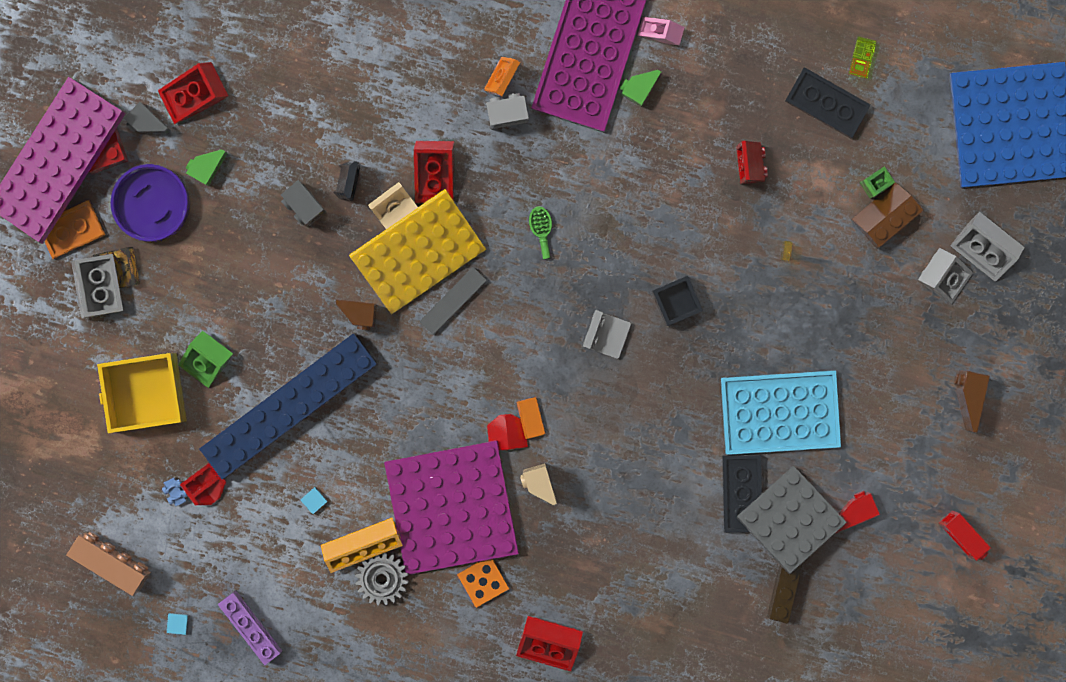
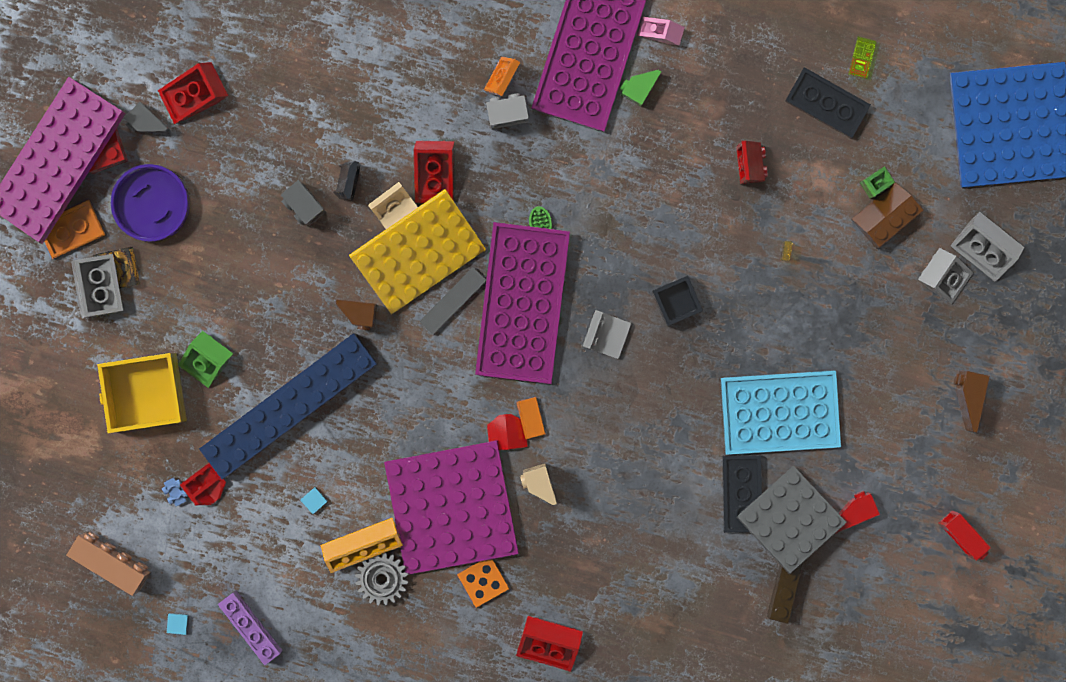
(205, 166): bright green slope -> none
(522, 302): none -> magenta plate

